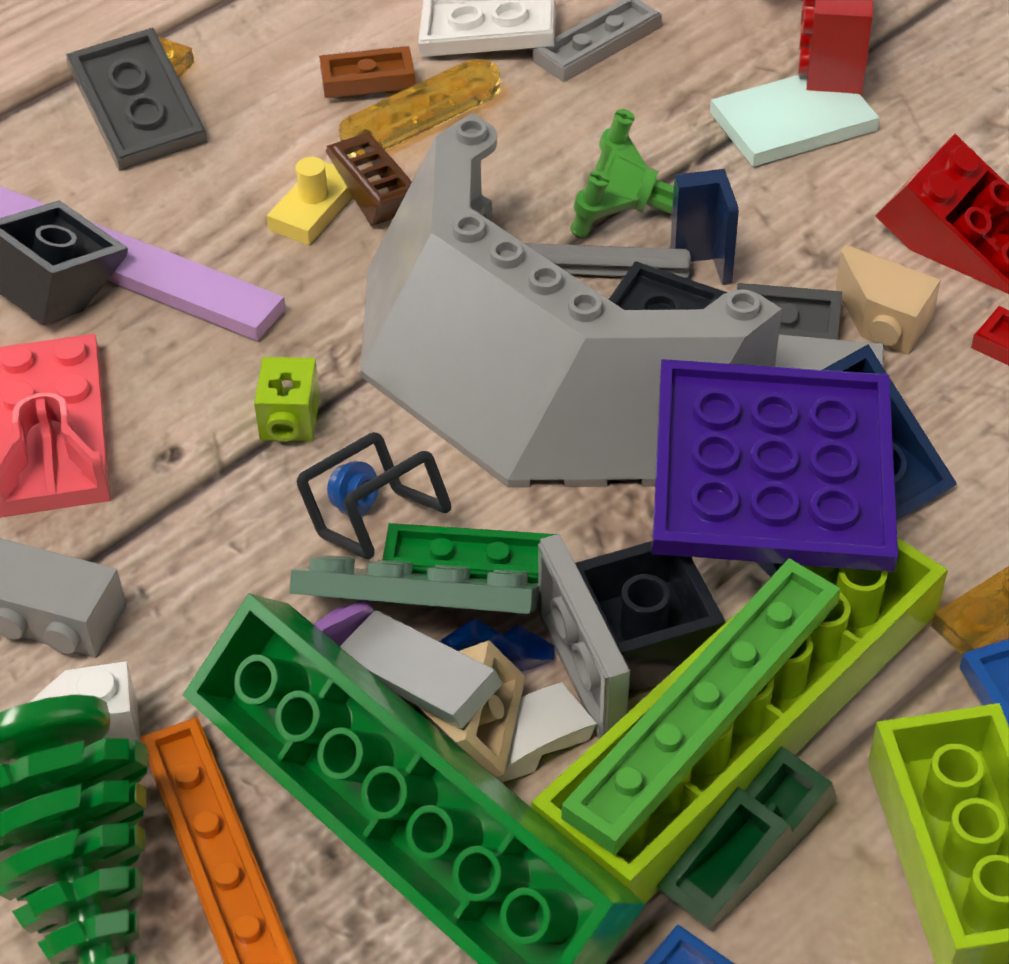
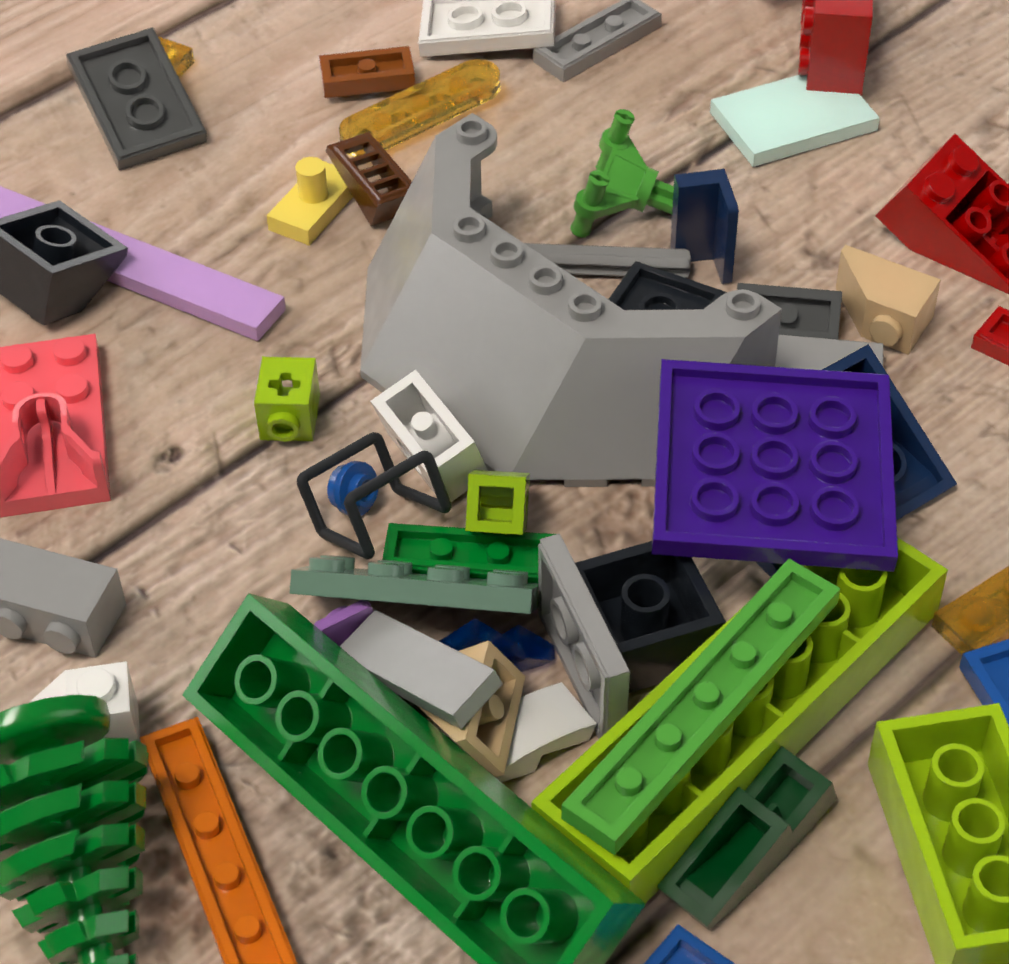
(422, 422): none -> white brick
(497, 502): none -> lime brick

